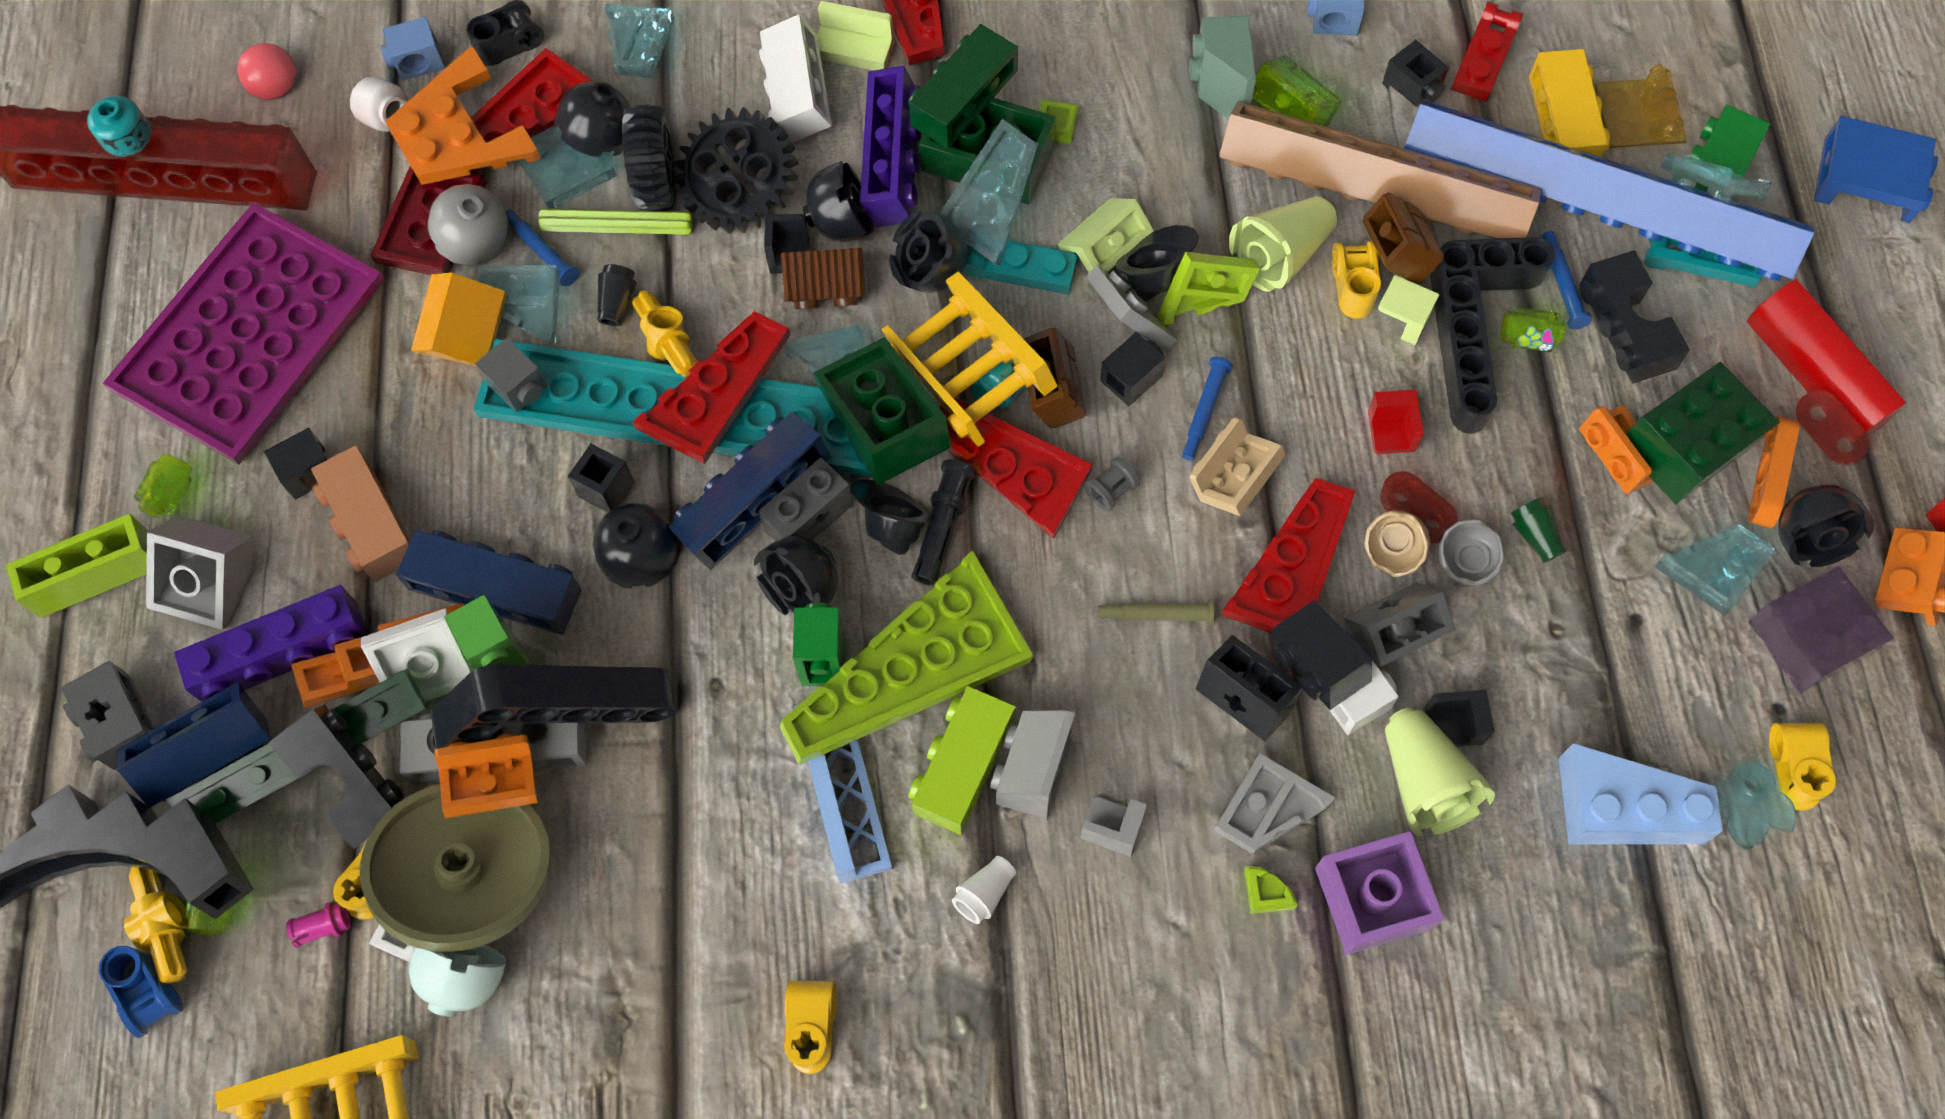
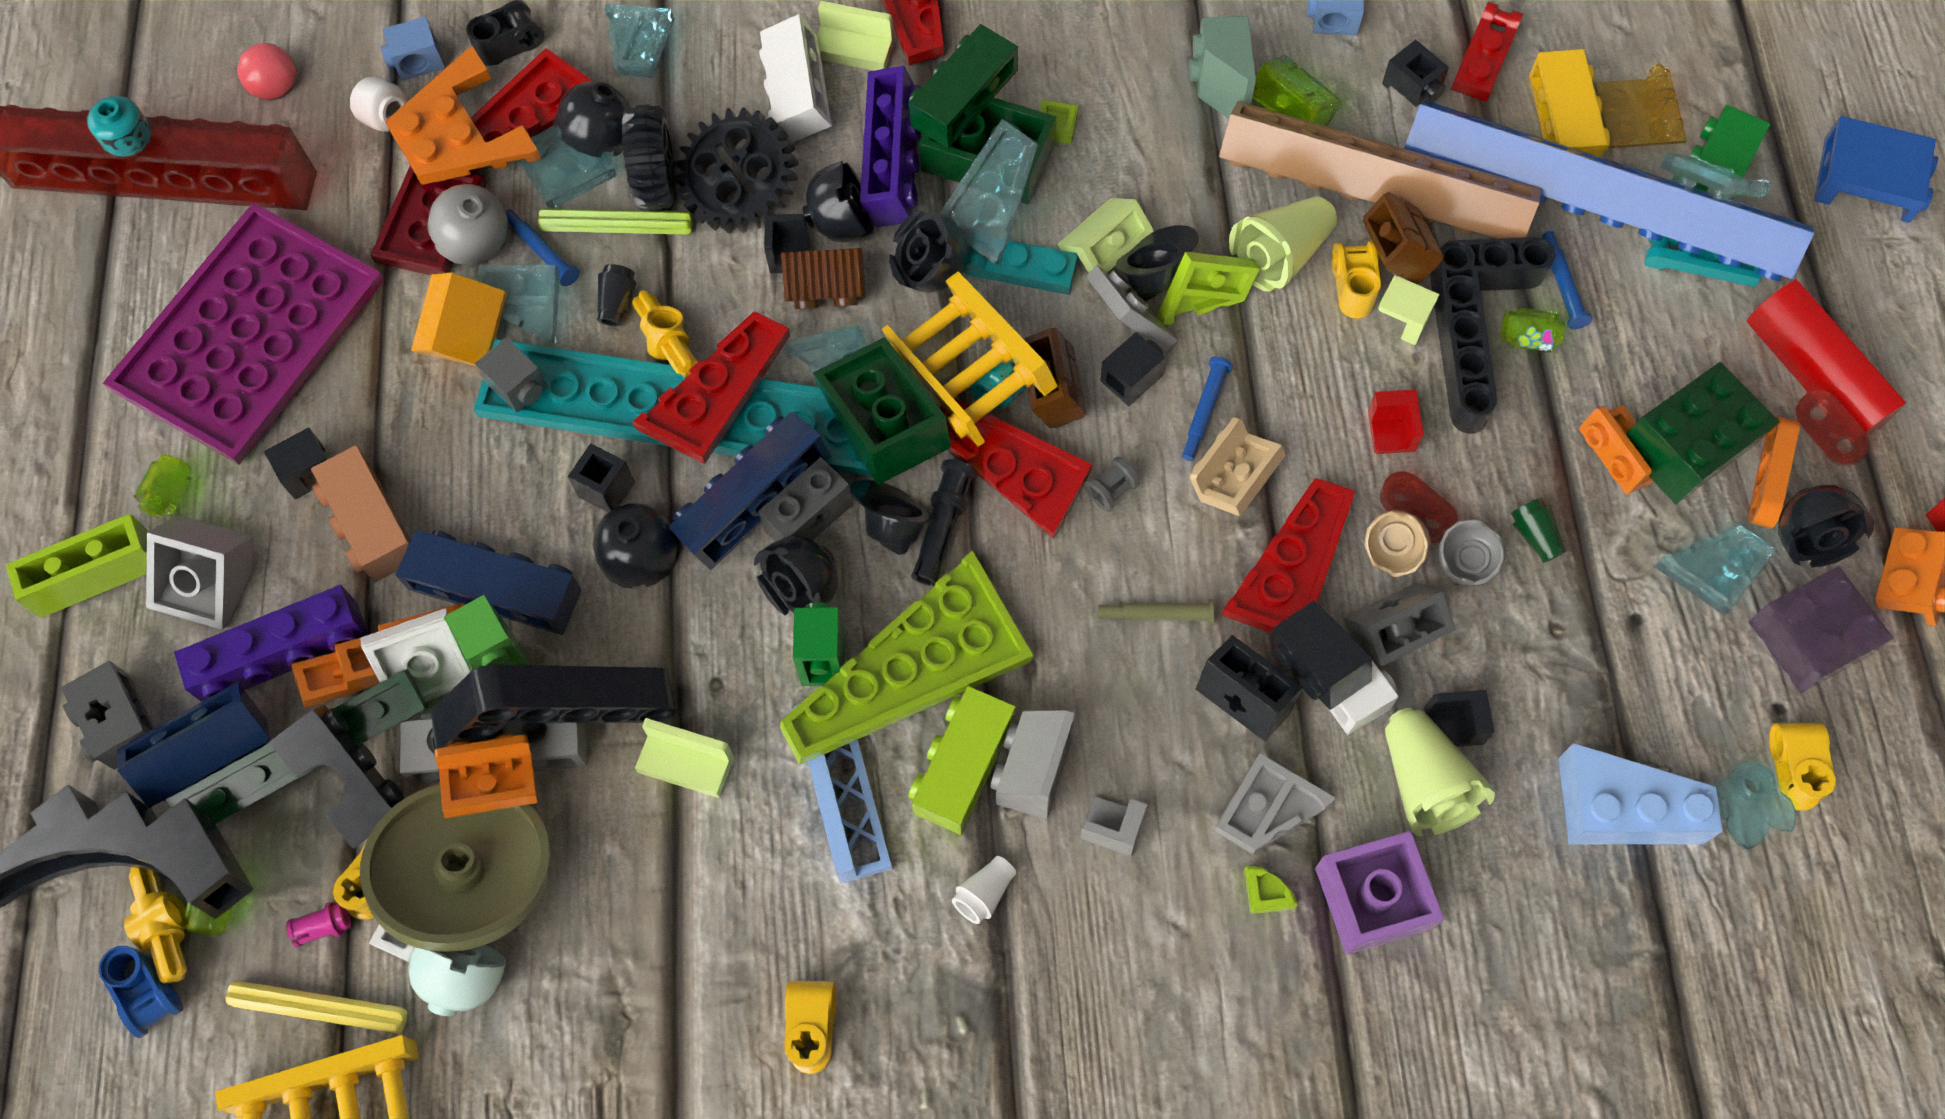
(317, 1006): none -> light yellow axle
(684, 758): none -> yellowish green panel
(1640, 345): black arch -> none

